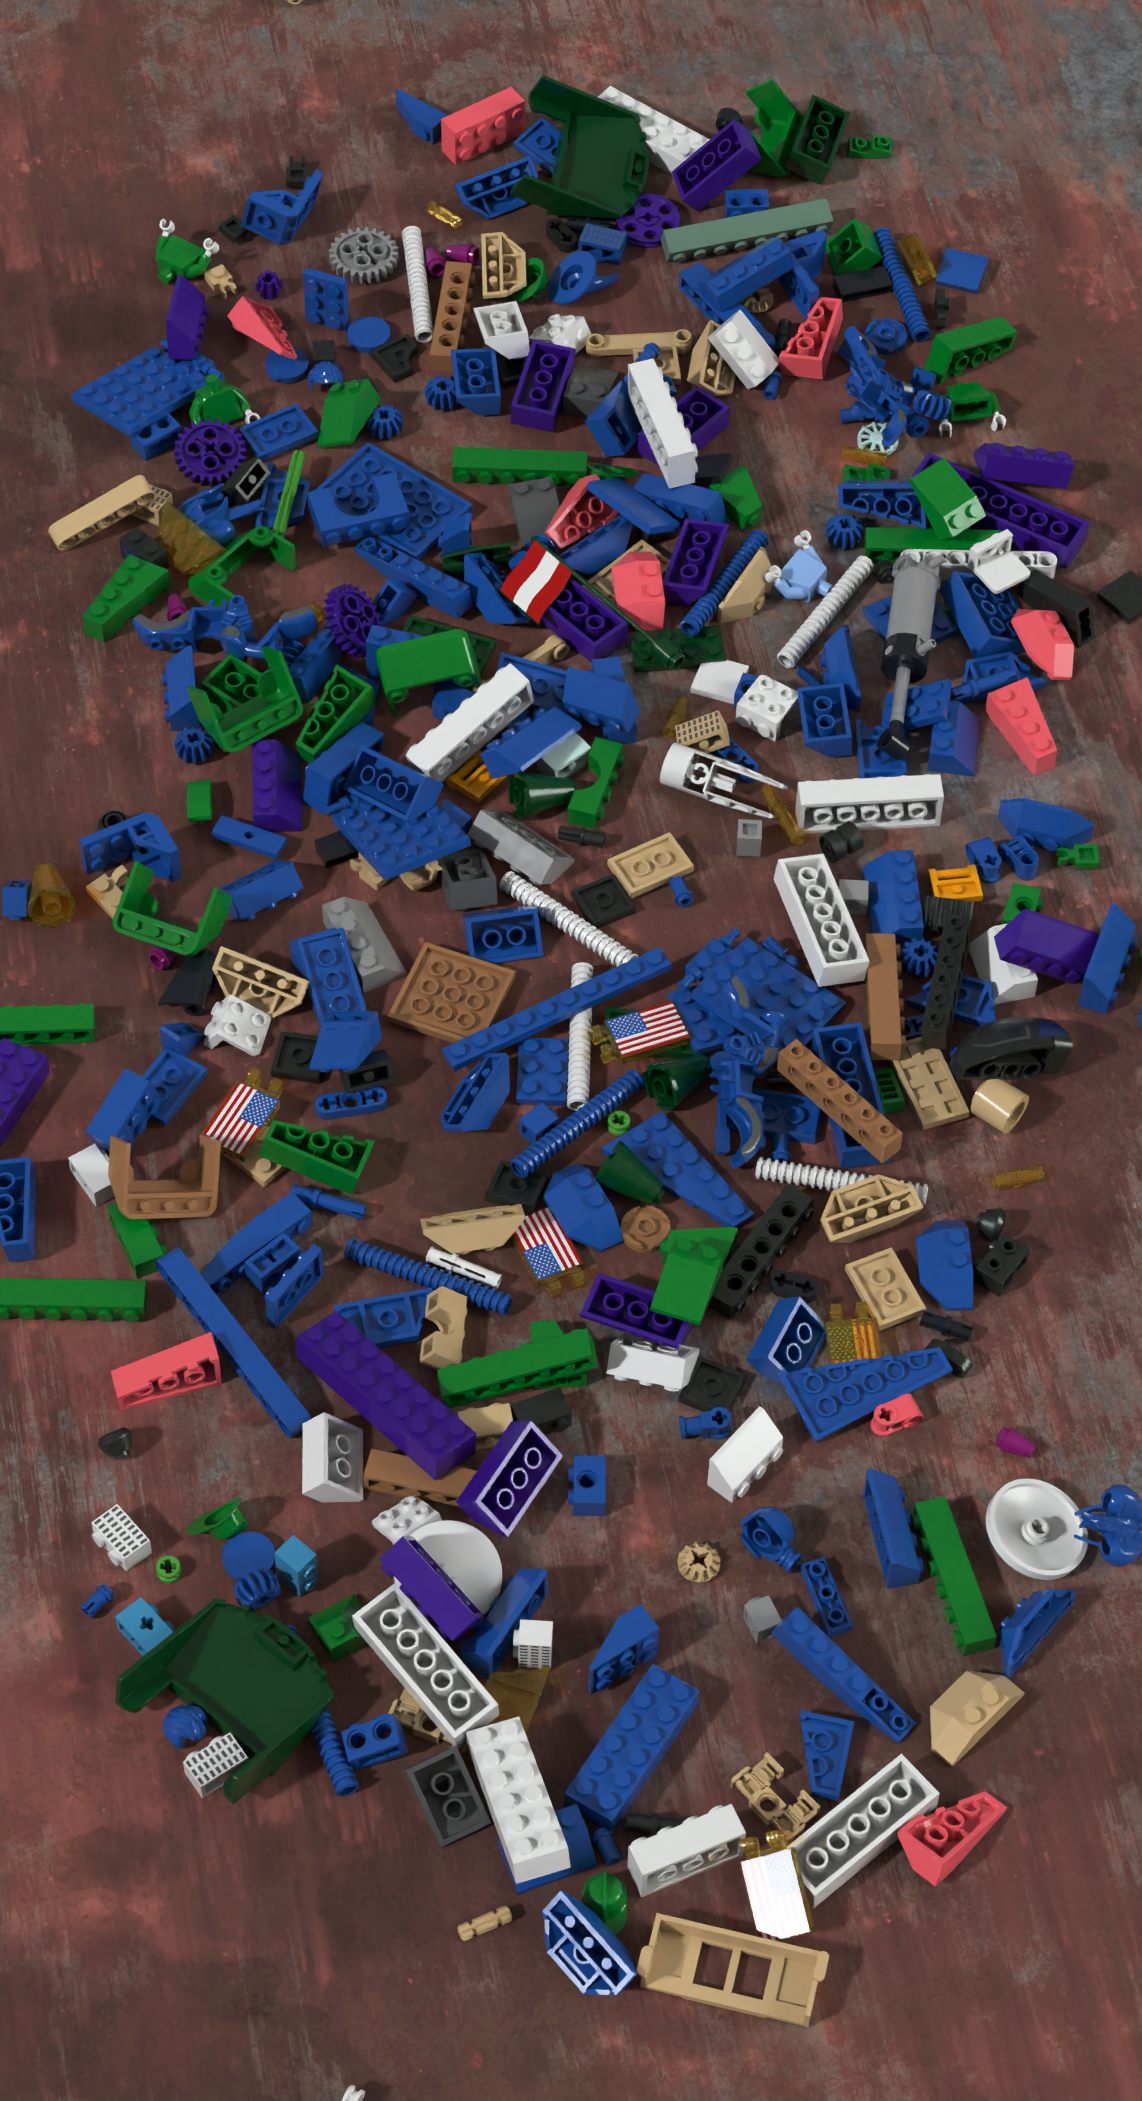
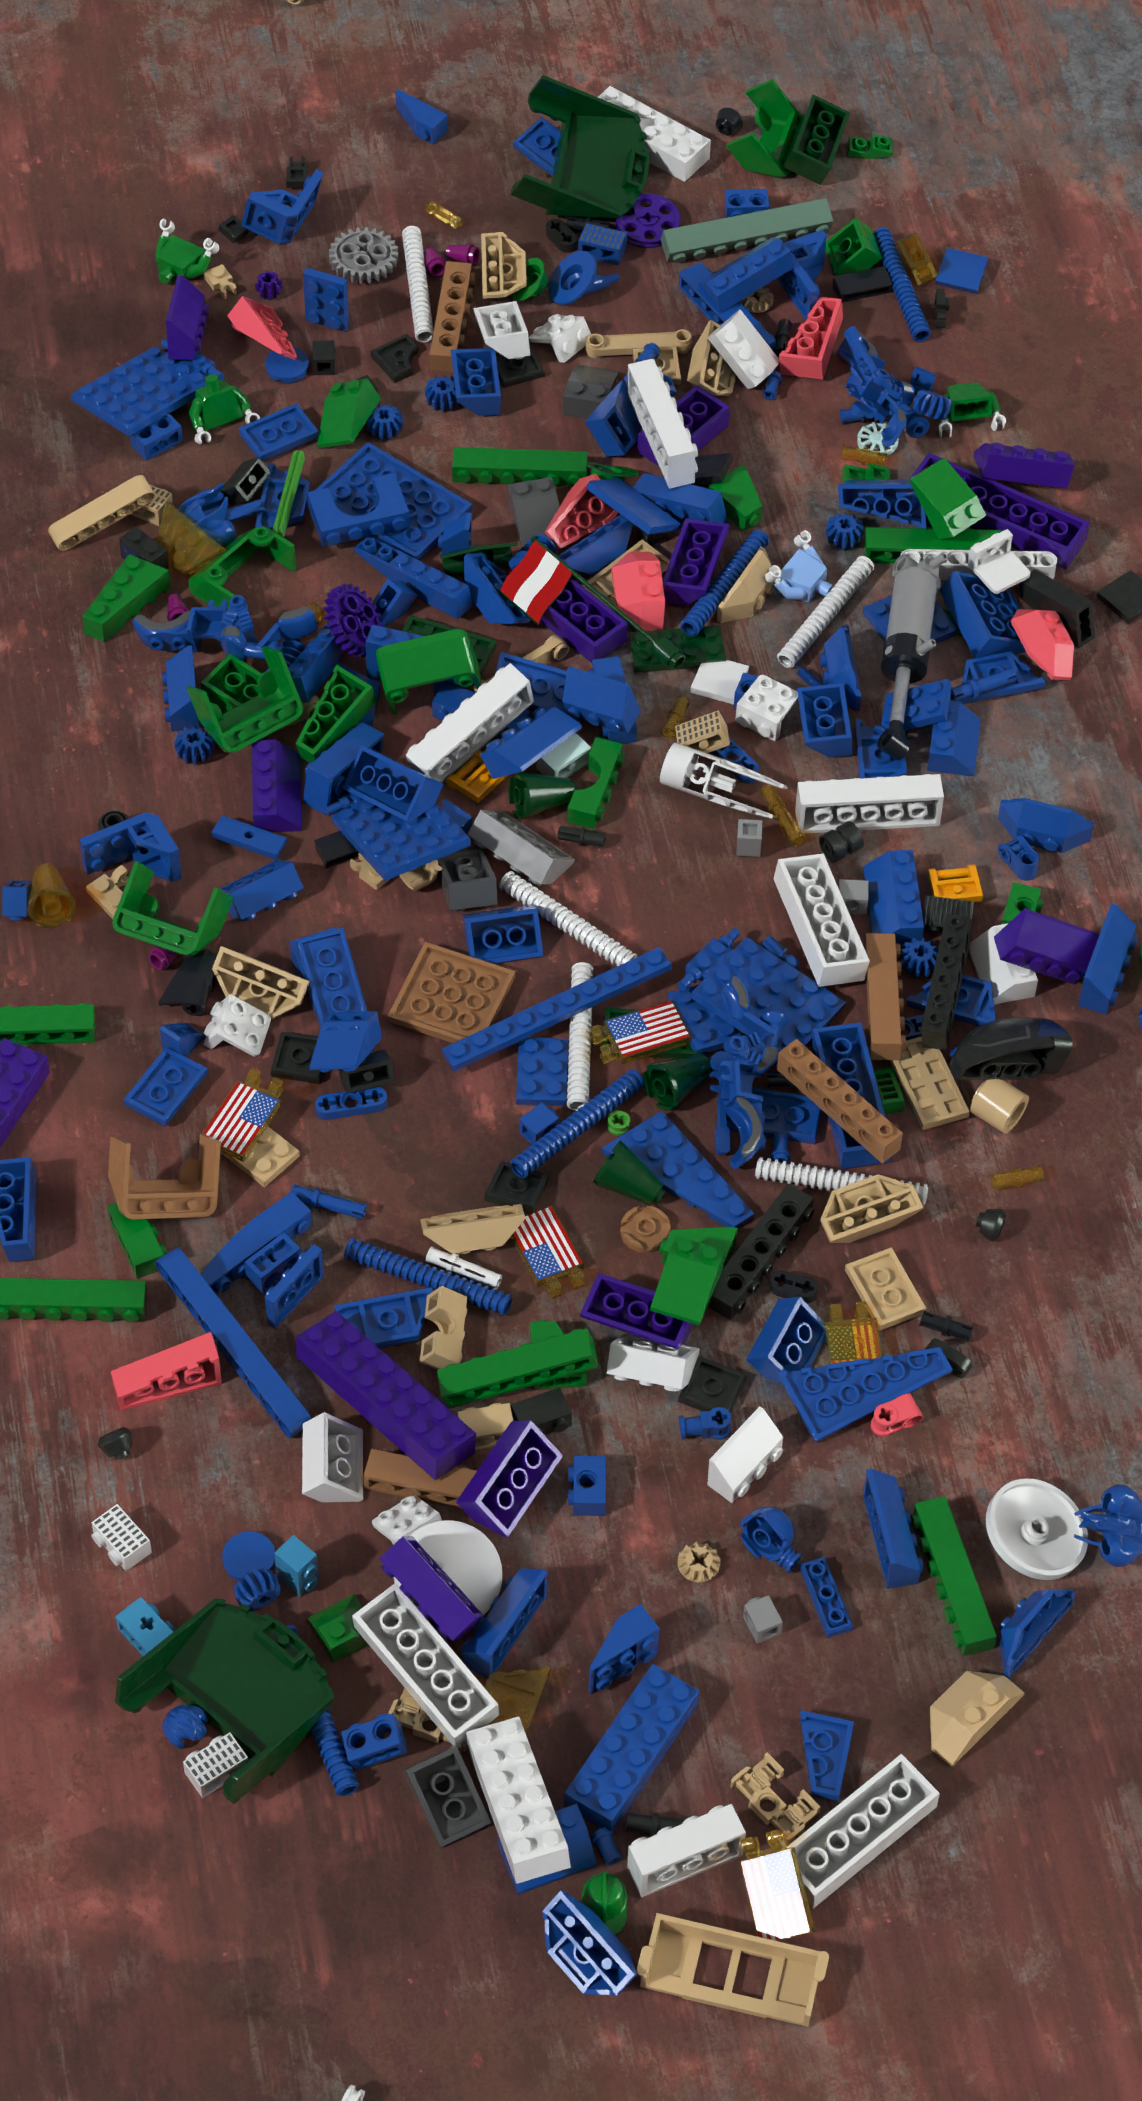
(91, 1172): white brick -> none
(97, 1600): blue pin -> none
(124, 1111): blue brick -> none
(176, 1570): bright green bush -> none
(195, 464): dark purple gear -> none
(199, 801): green slope -> none
(221, 1522): green piece -> none
(316, 1154): green wedge -> none
(325, 373): blue hair -> none
(368, 333): blue tile -> none
(369, 947): light grey slope -> none
(478, 1095): blue wedge -> none
(483, 125): coral brick -> none
(484, 1923): tan axle -> none
(491, 191): blue wedge -> none
(533, 1644): white brick -> none
(542, 385): dark purple brick -> none
(583, 1208): blue wedge -> none
(603, 901): pearl dark grey tile -> none
(650, 865): tan plate -> none
(683, 896): blue pin -> none
(716, 165): dark purple brick -> none
(841, 1674): blue slope -> none
(883, 571): pearl dark grey wheel -> none
(887, 336): blue tile -> none
(944, 1838): coral wedge -> none
(946, 1264): blue wedge -> none
(969, 347): green wedge -> none
(986, 859): blue piece -> none
(1001, 1264): pearl dark grey brick -> none
(1014, 1443): magenta cone -> none
(1023, 725): coral wedge -> none
(1083, 856): green plate -> none

